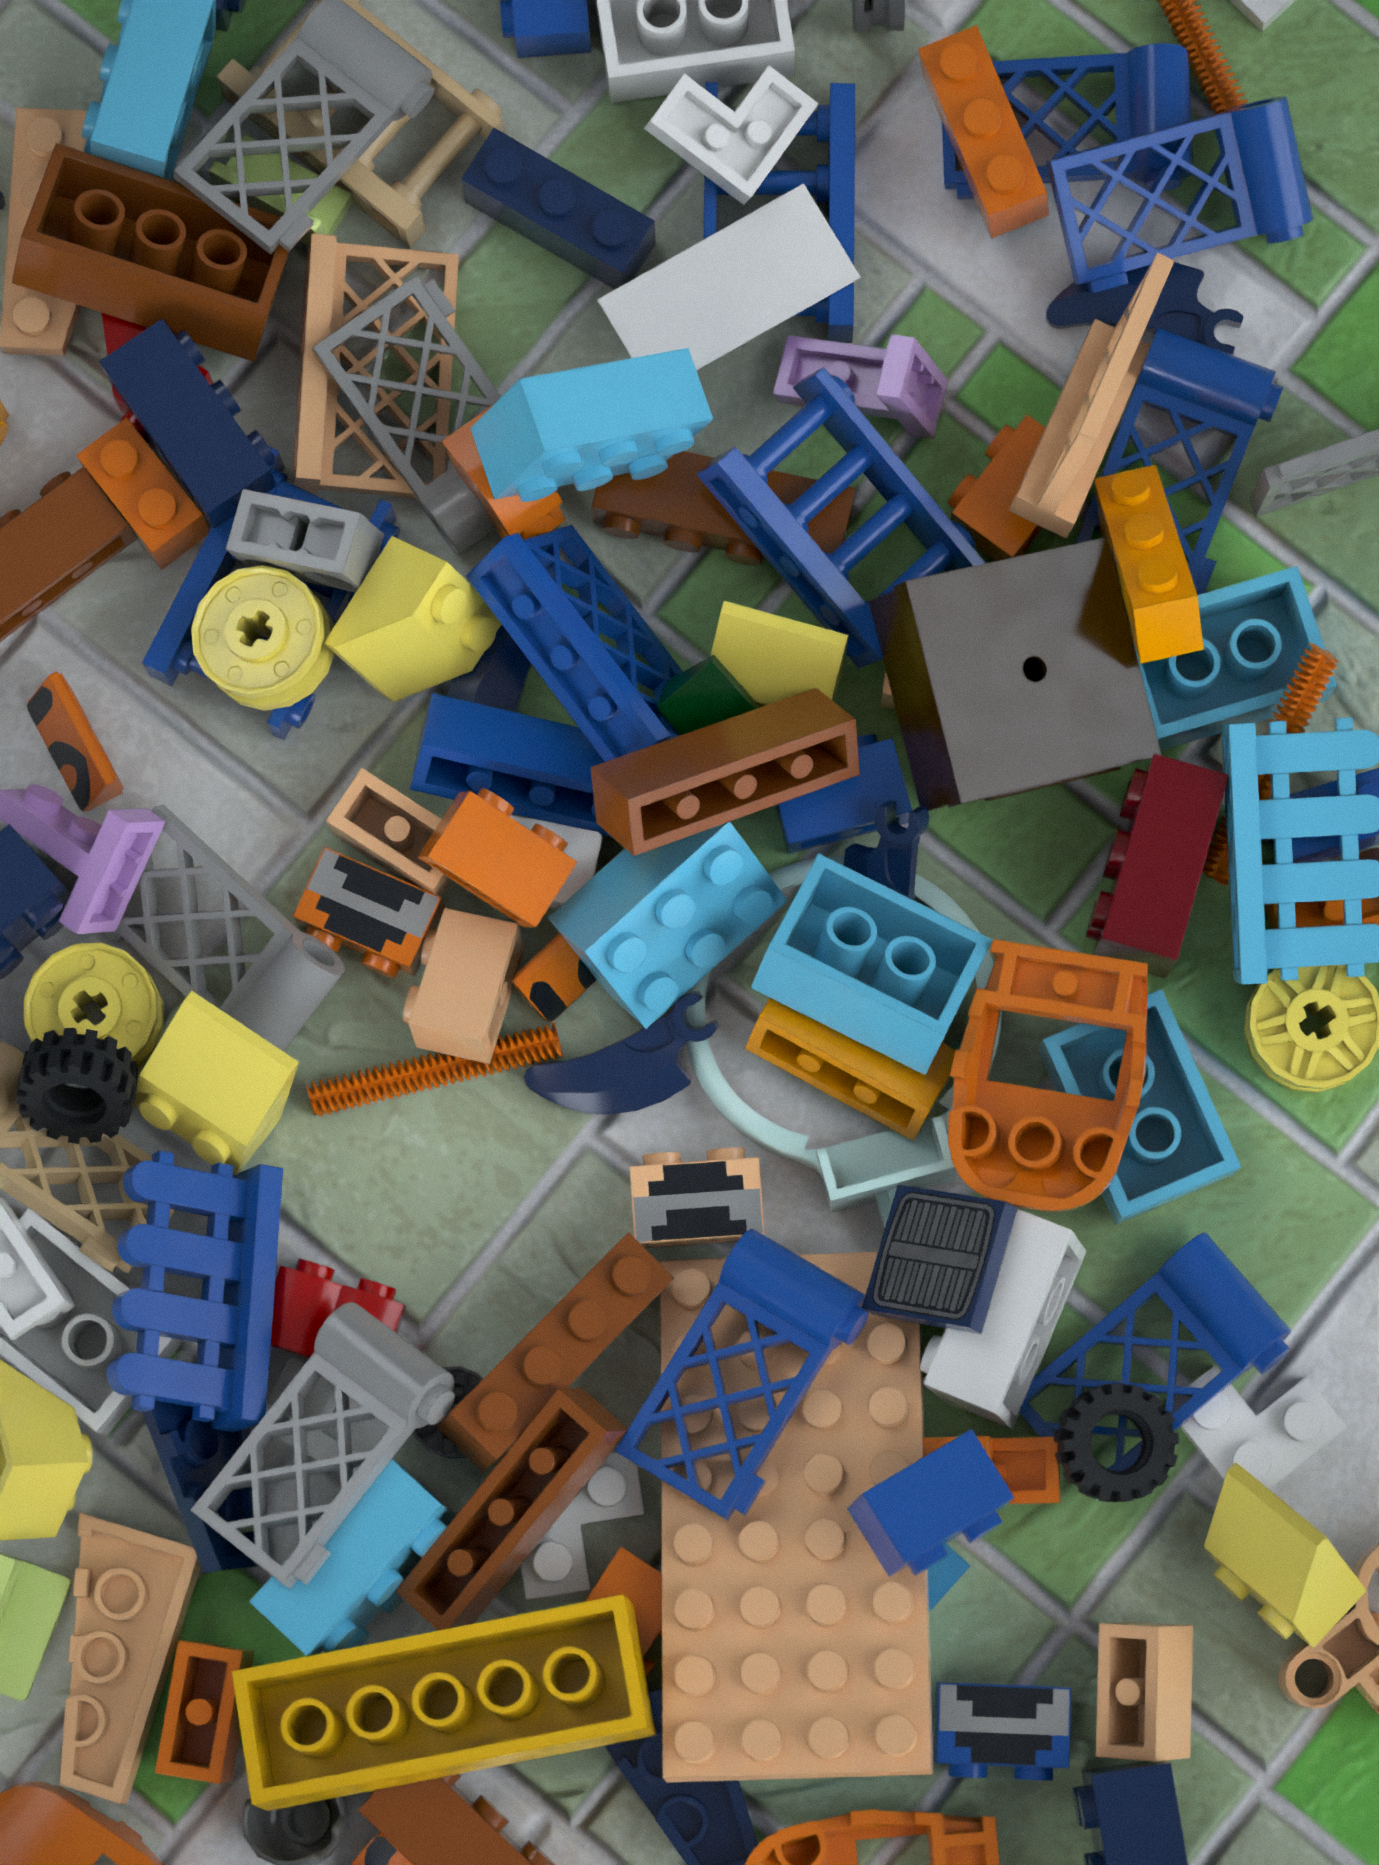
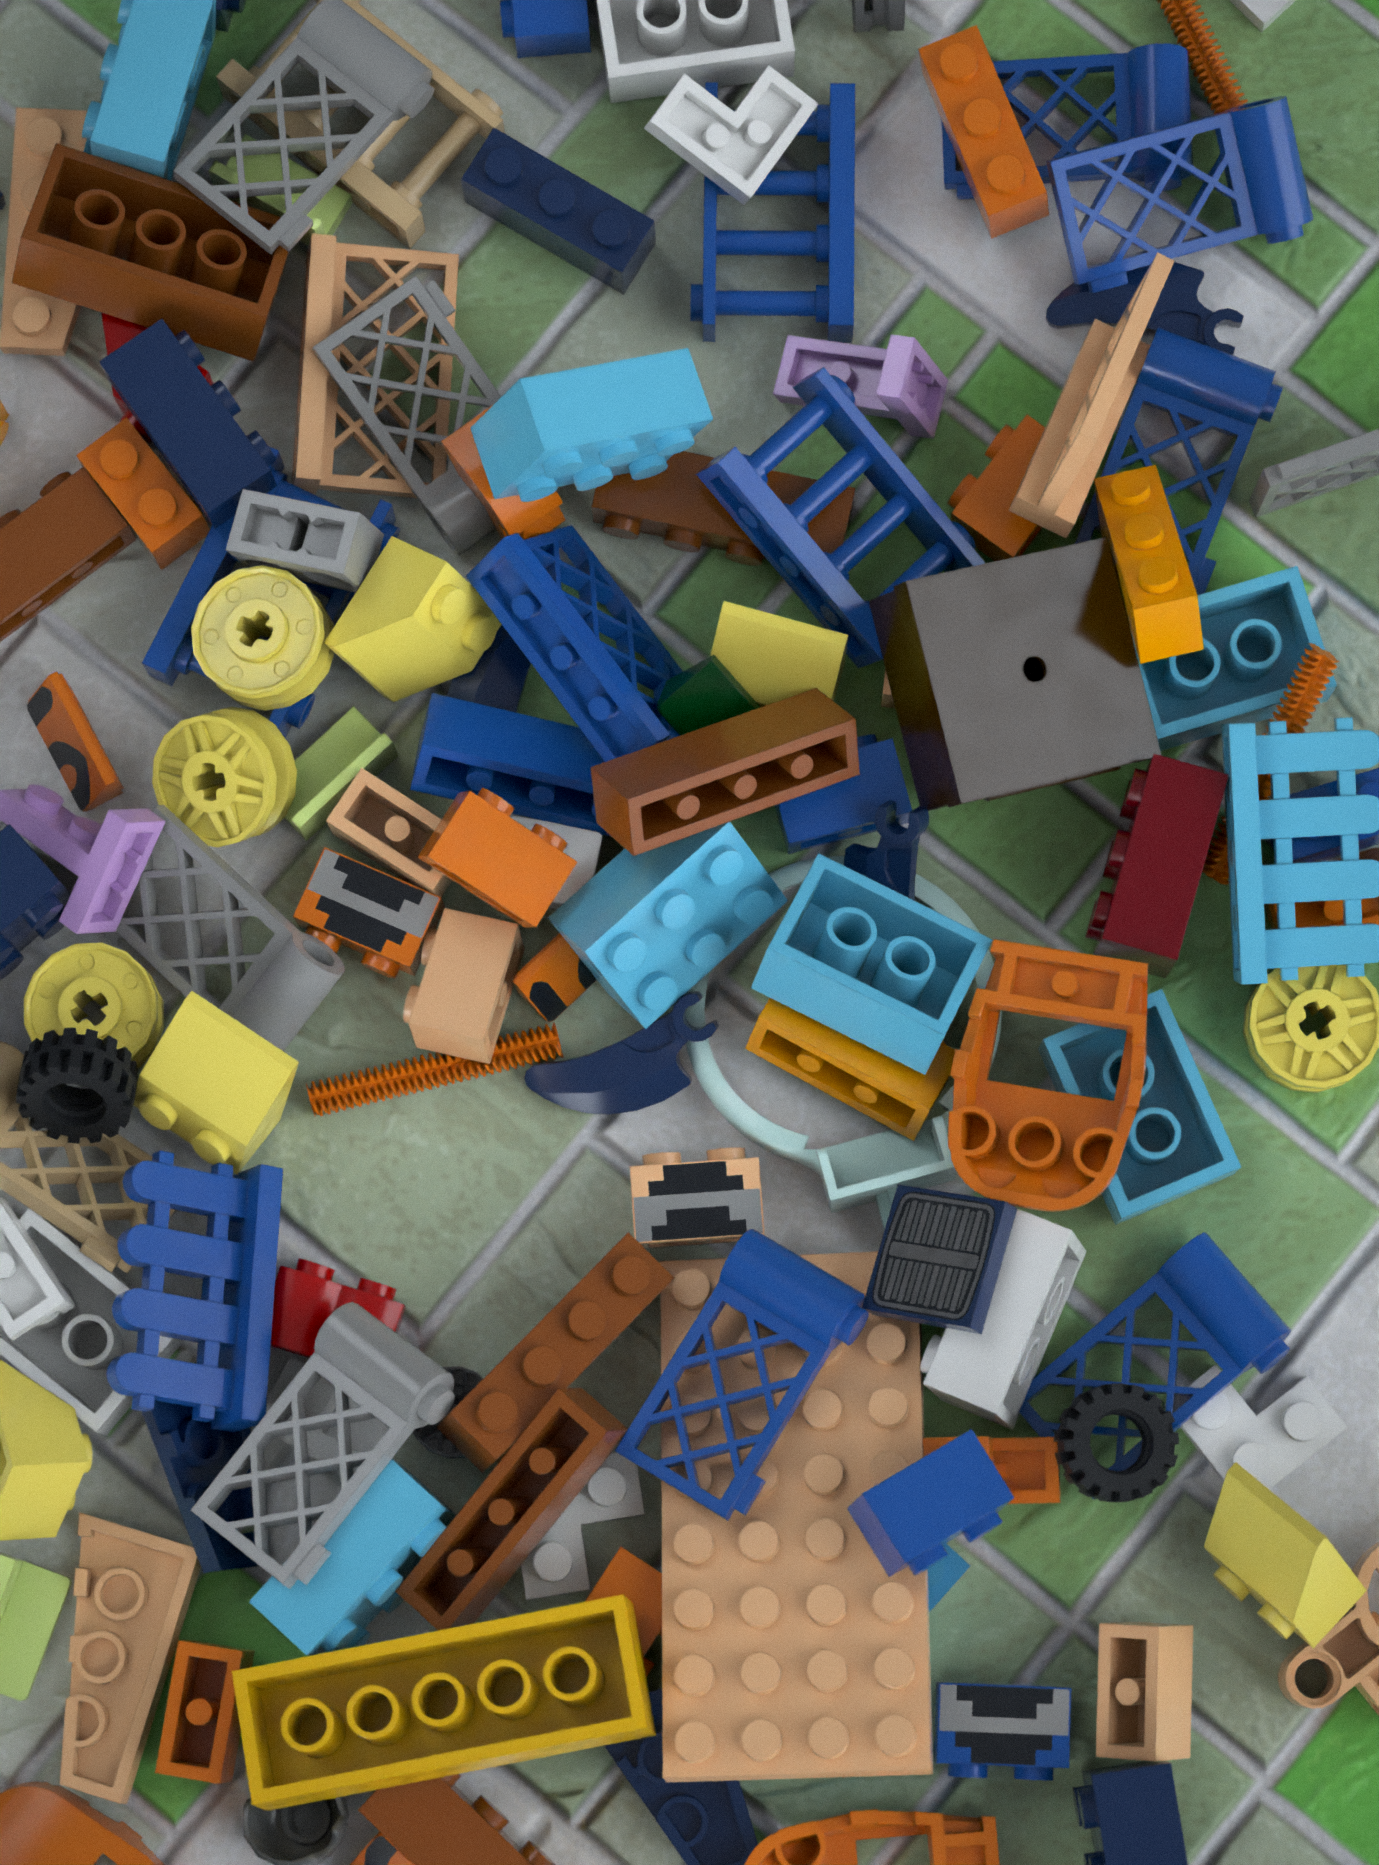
(225, 775): none -> light yellow wheel
(331, 766): none -> yellowish green panel
(733, 283): white sticker -> none

